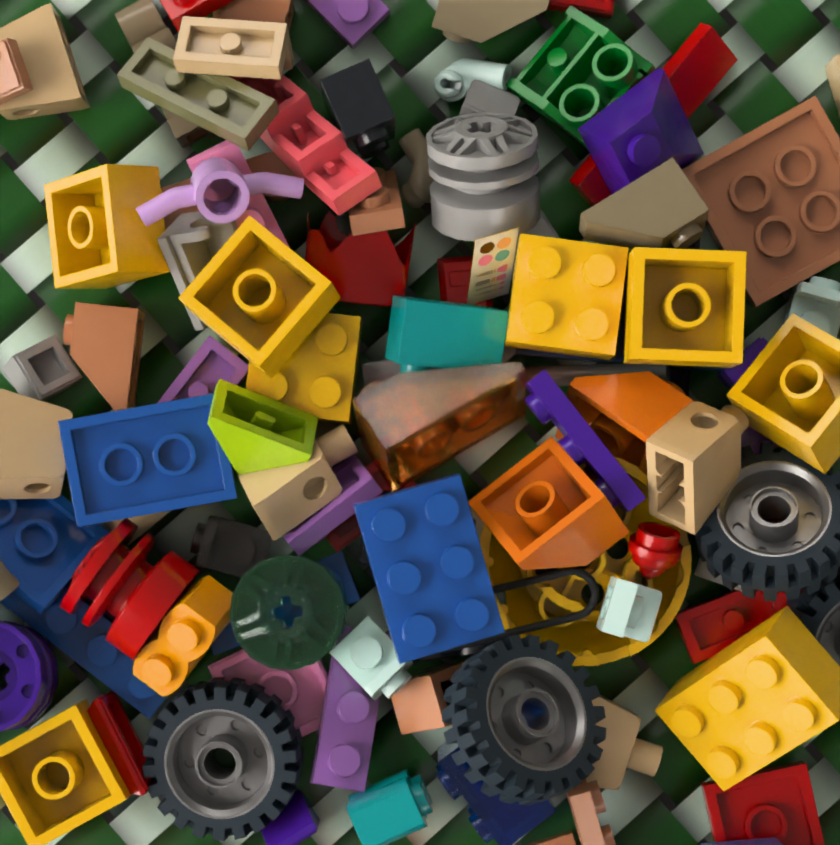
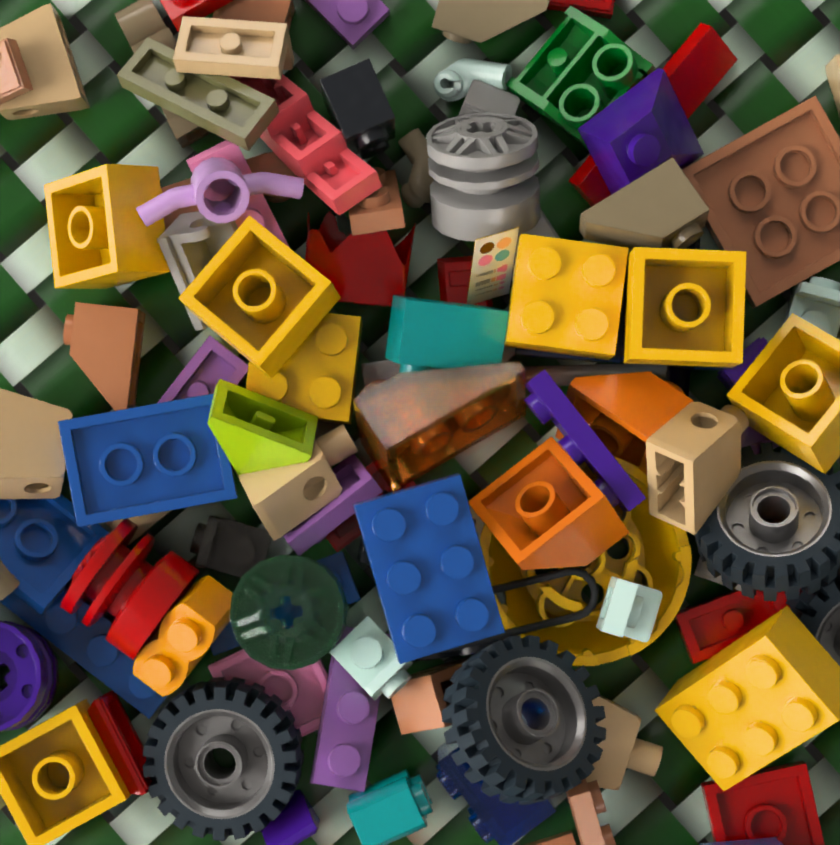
(42, 370): light grey slope -> none
(655, 548): red plate -> none

